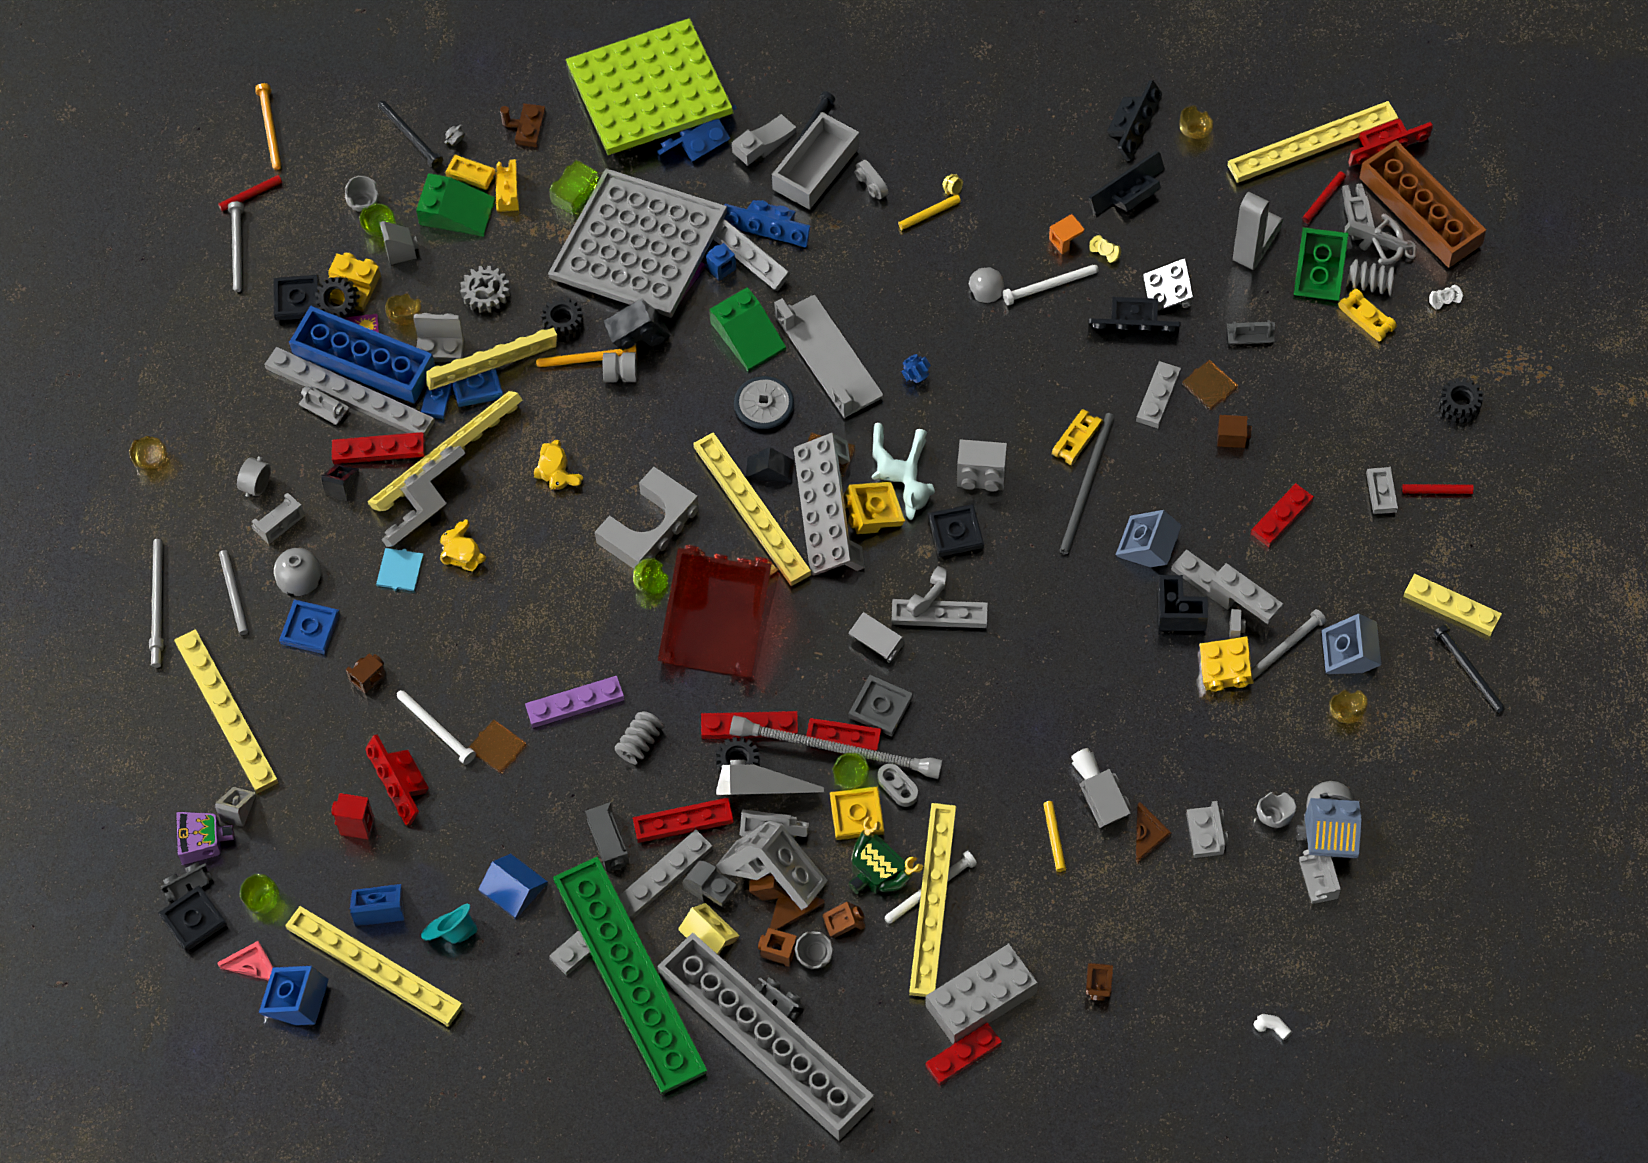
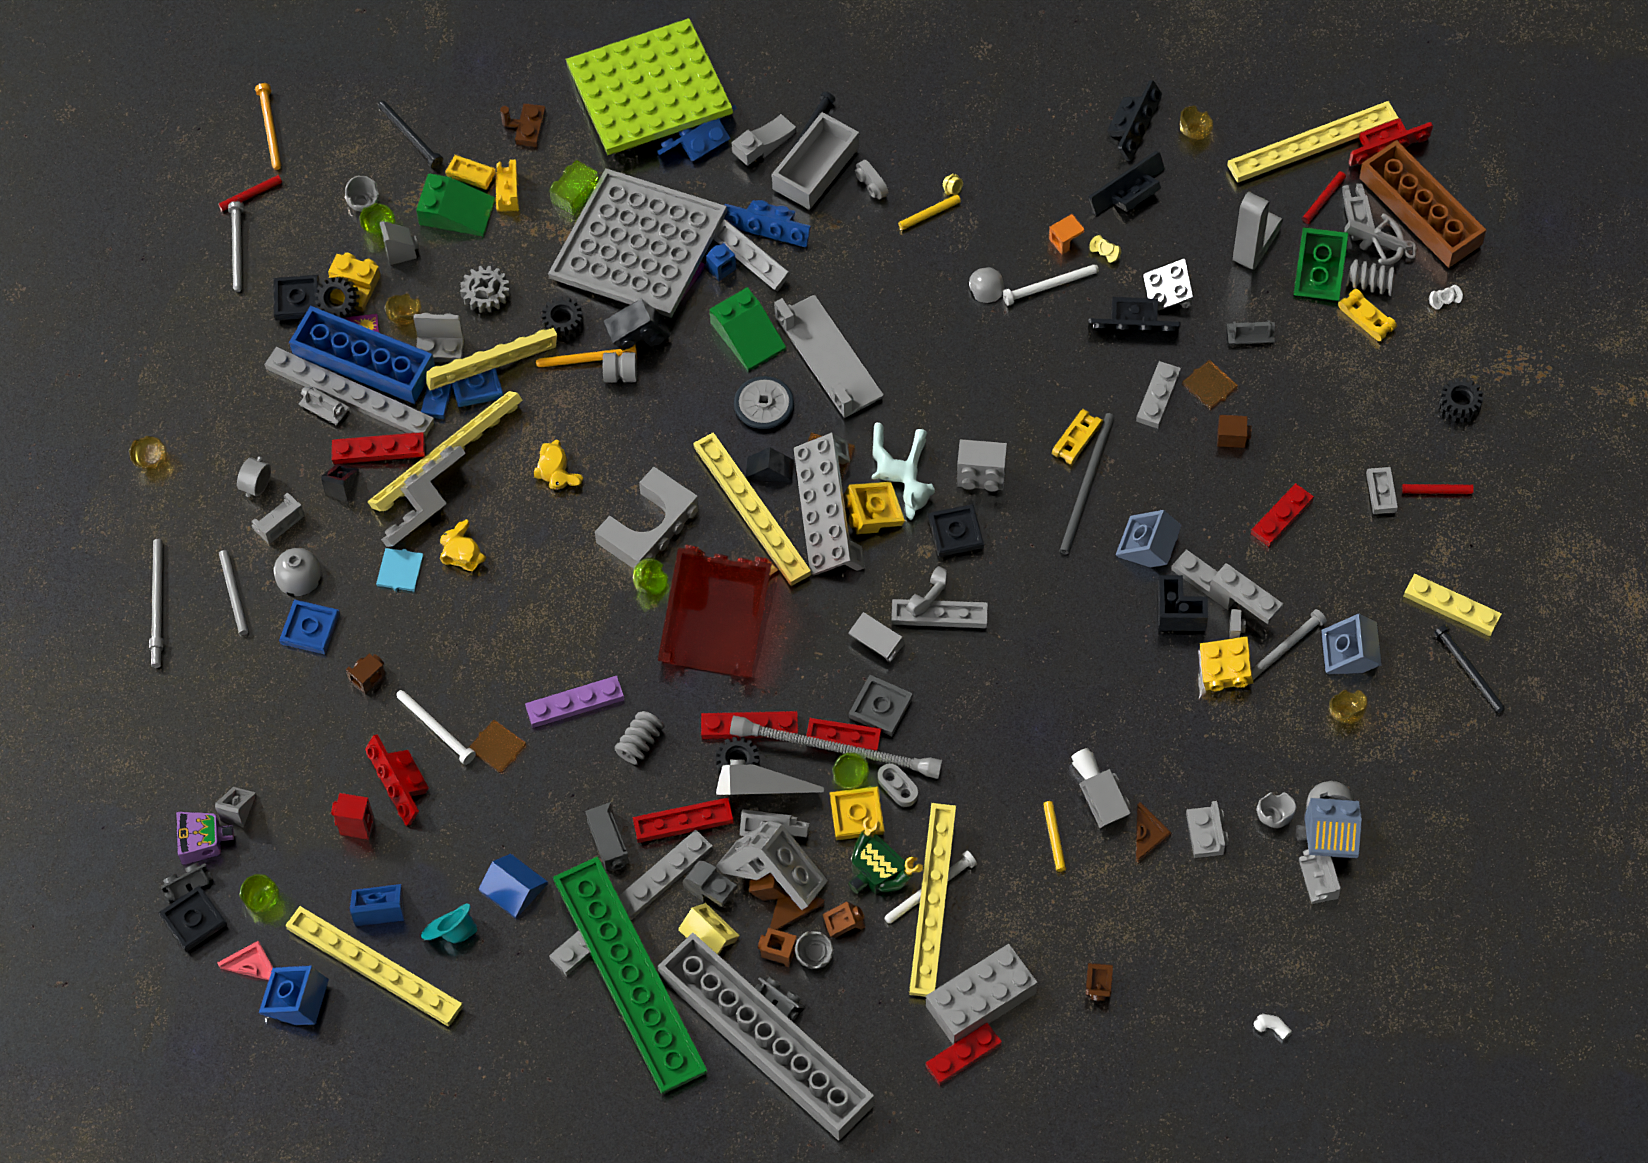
(226, 711): light yellow plate -> none
(454, 135): light grey plate -> none
(916, 368): blue gear -> none

